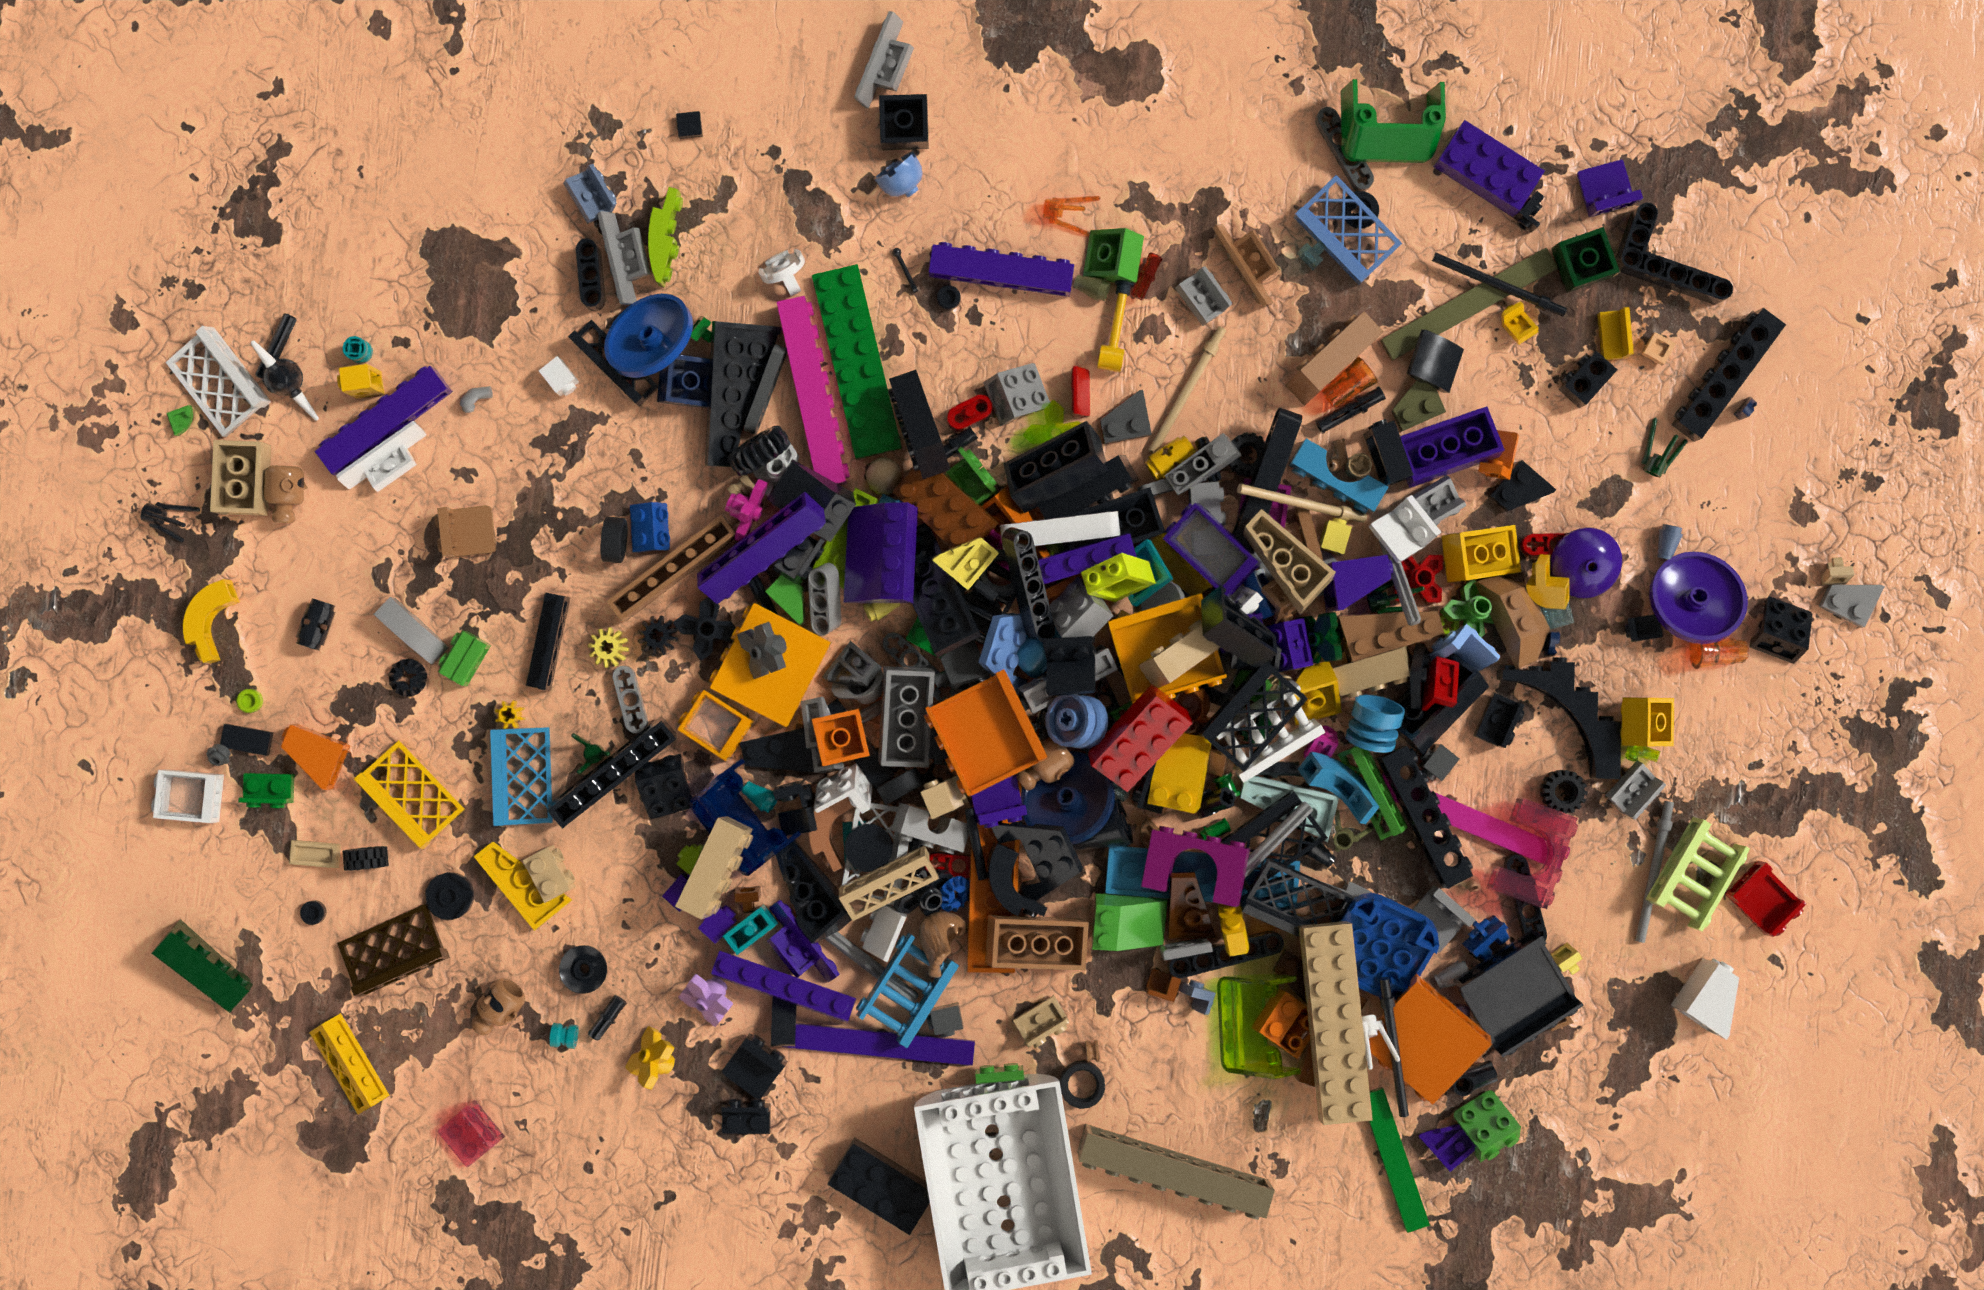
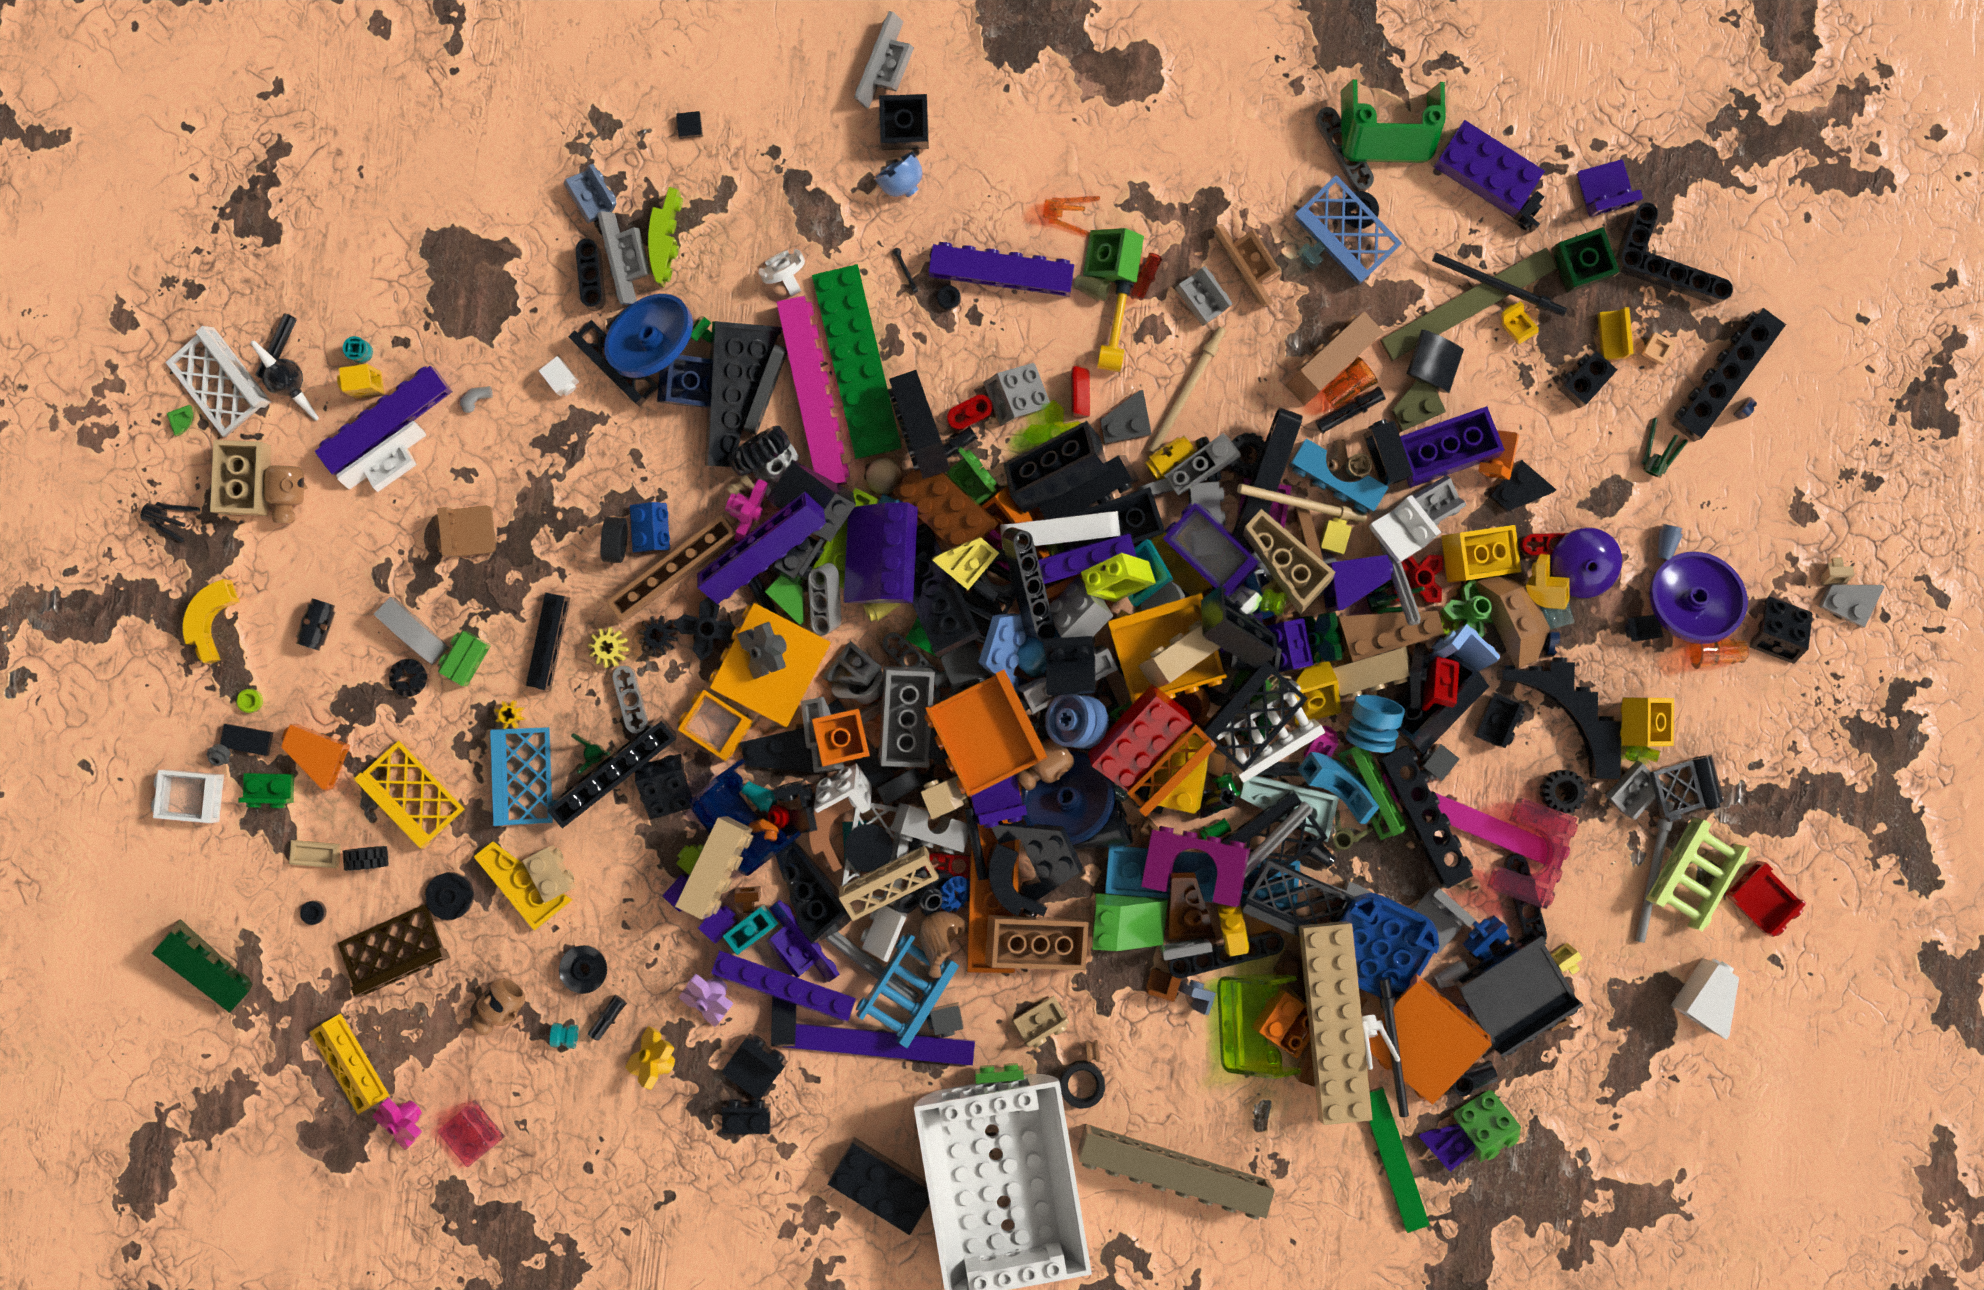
(399, 1121): none -> dark pink plant
(762, 825): none -> orange arm
(778, 816): none -> red plate
(1175, 779): none -> orange fence
(1273, 602): none -> clear neon green wheel
(1701, 781): none -> black piece

